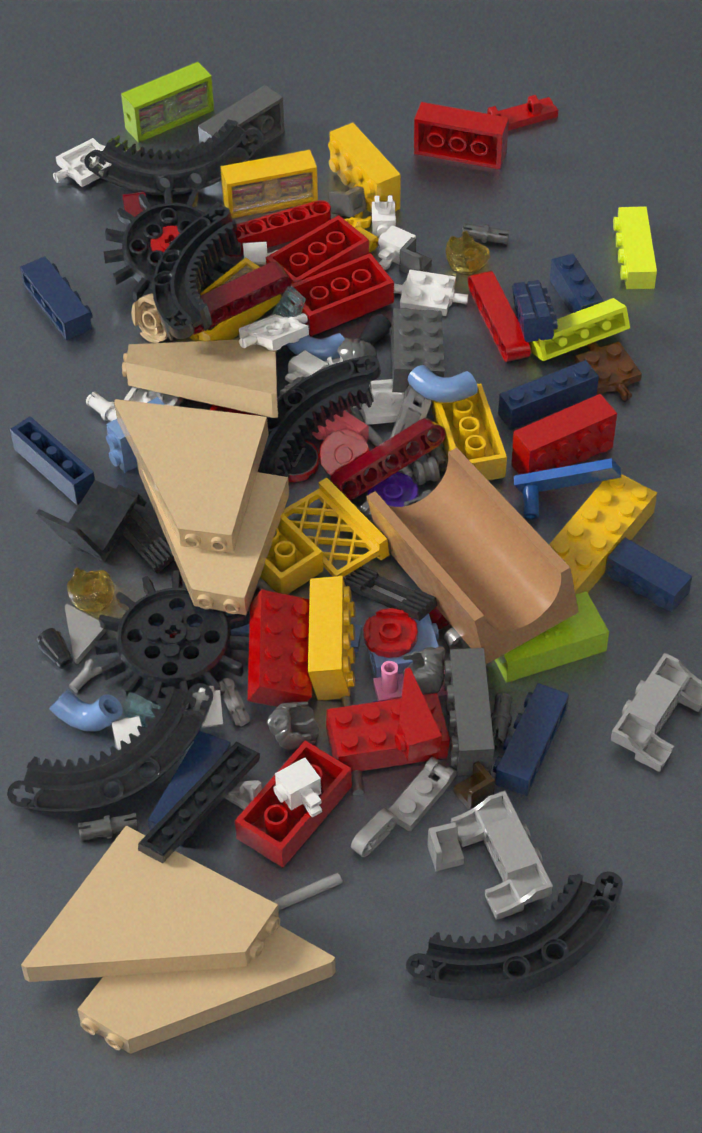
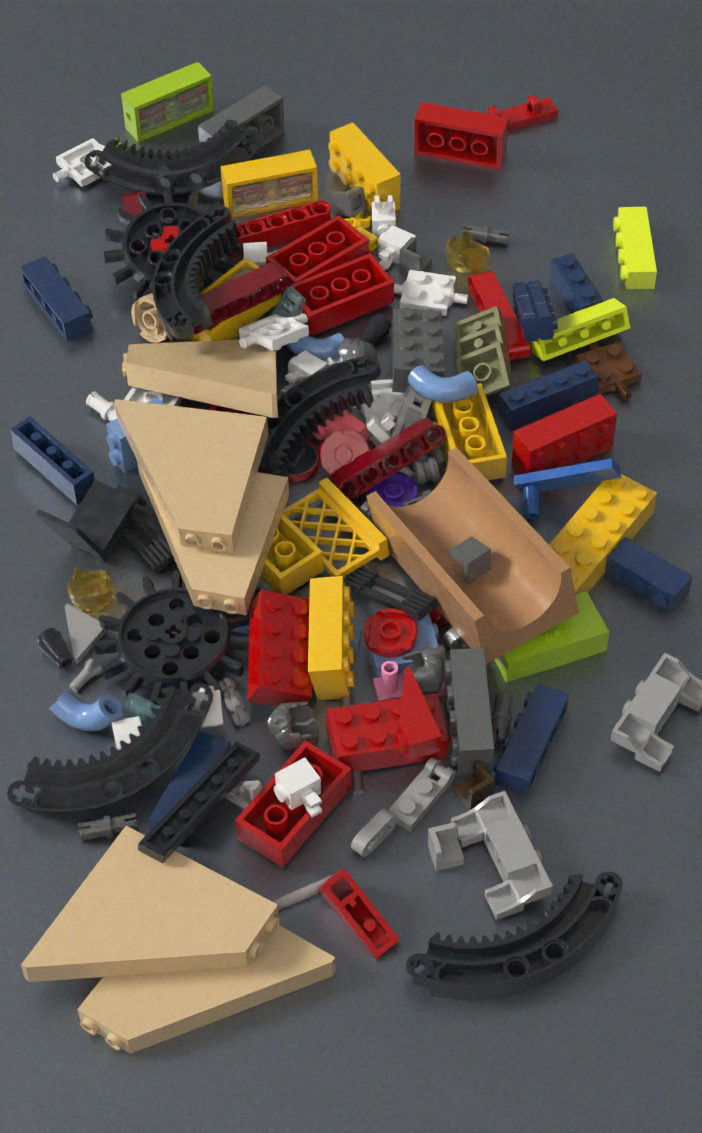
(358, 912): none -> red slope
(380, 426): none -> white tile
(474, 557): none -> dark grey panel
(484, 350): none -> olive slope

